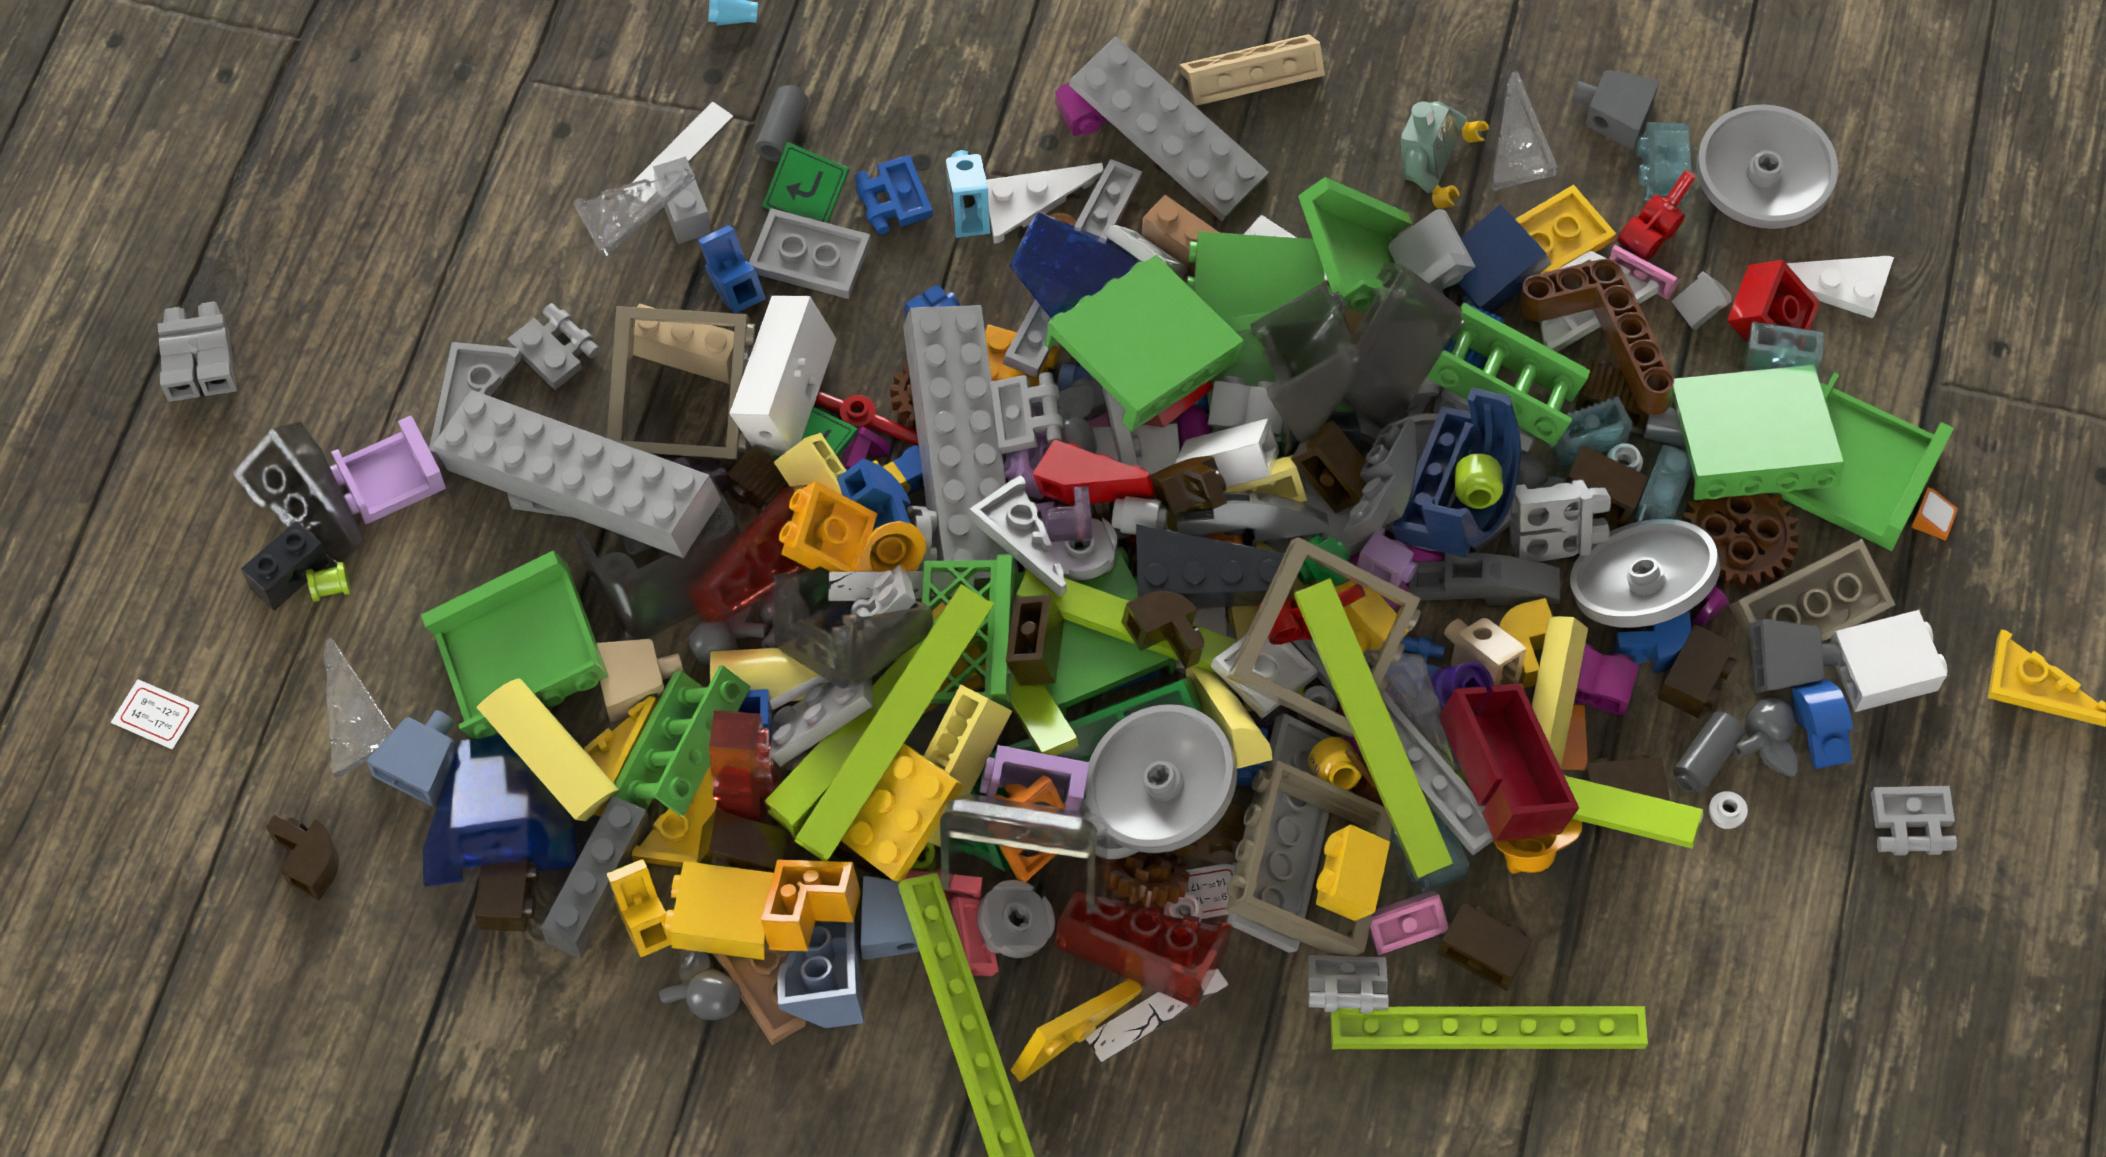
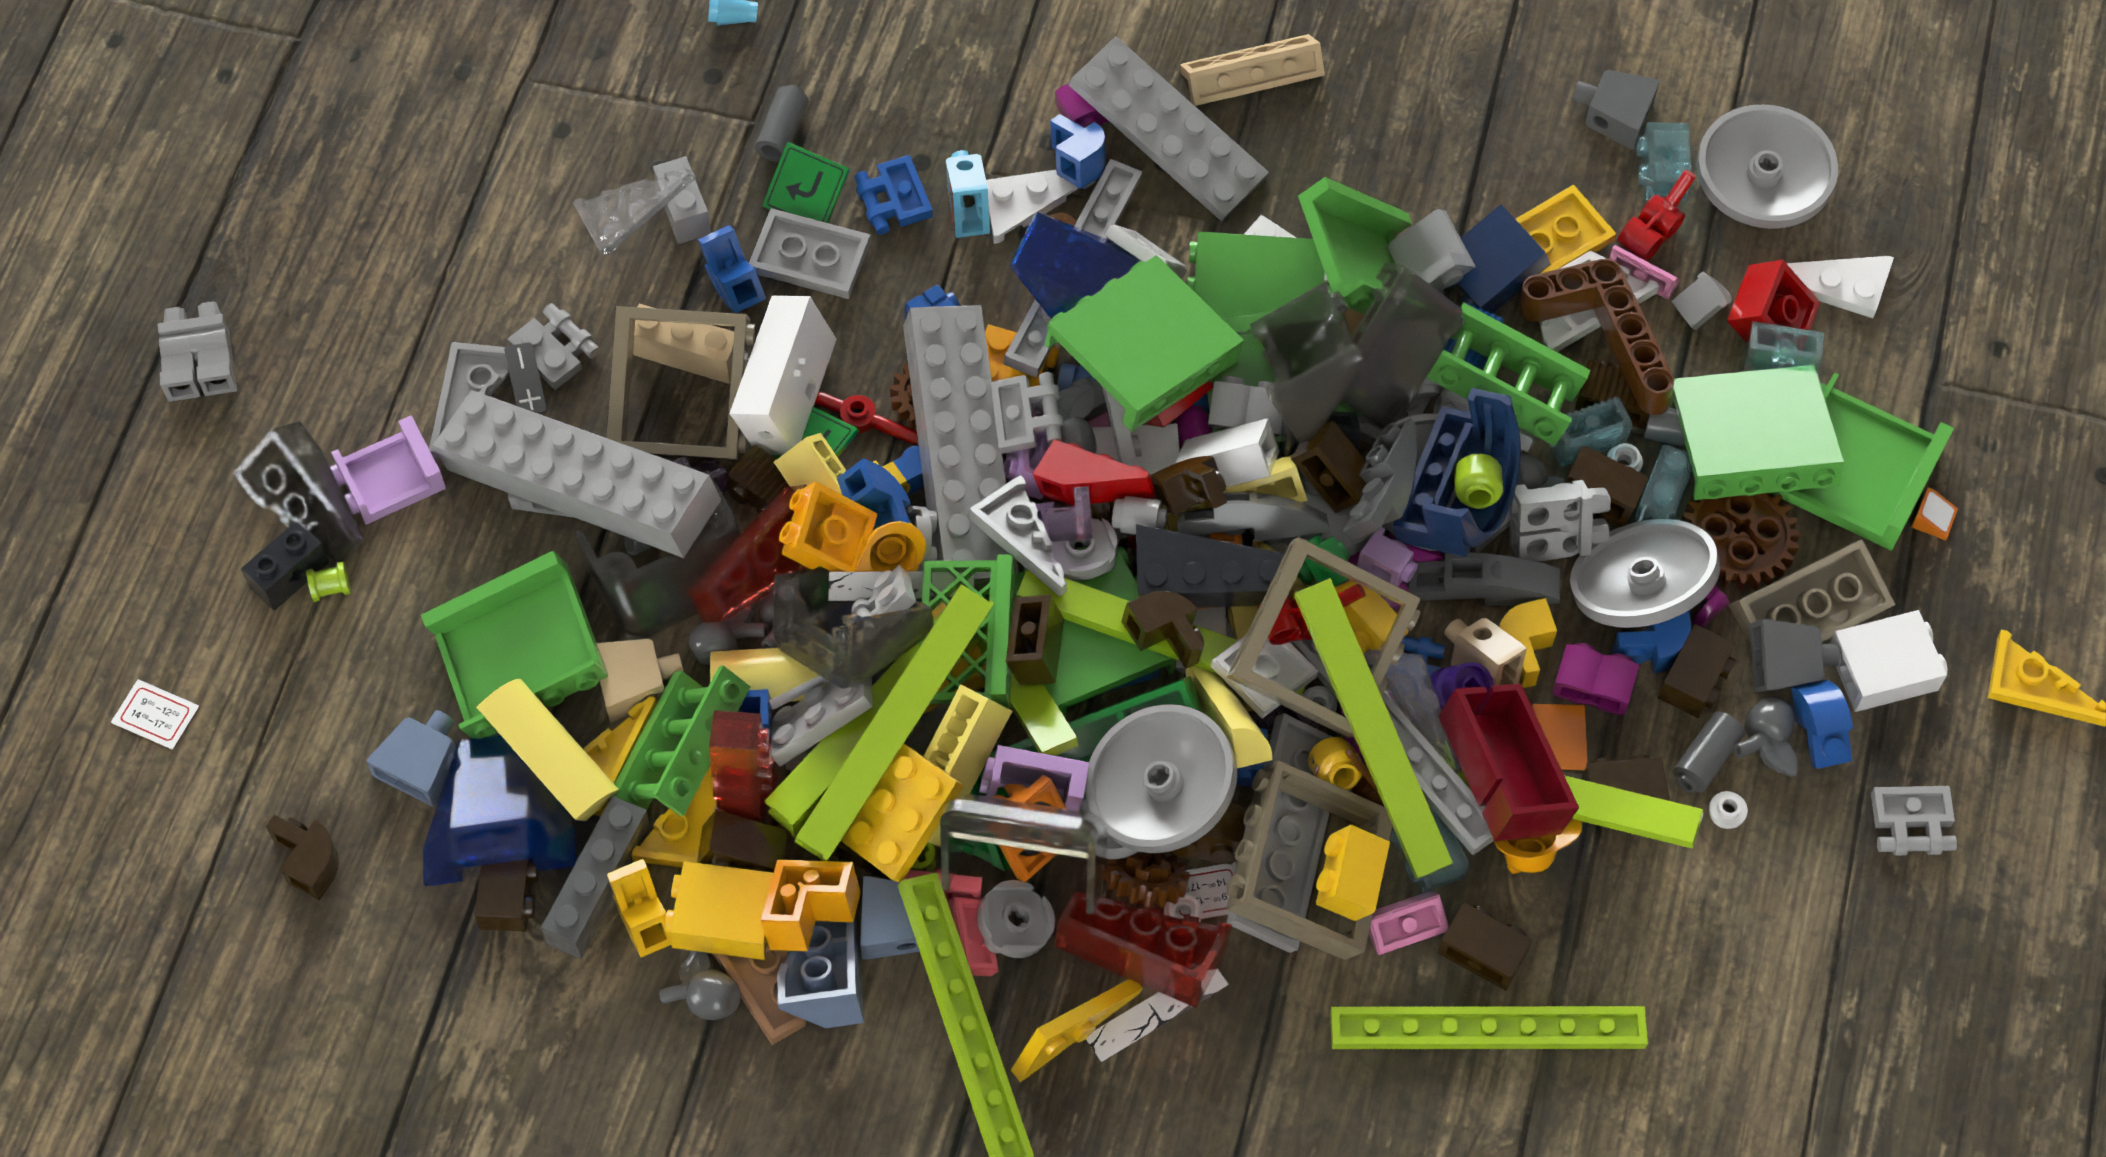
(354, 718): clear wing -> none
(525, 377): none -> dark grey sticker
(691, 139): white sticker -> none
(864, 444): magenta tile -> none
(1078, 151): none -> blue brick
(1173, 228): medium nougat brick -> none
(1347, 974): light grey plate -> none
(1430, 143): sand green torso -> none
(1522, 146): clear wing -> none
(1559, 679): light yellow brick -> none

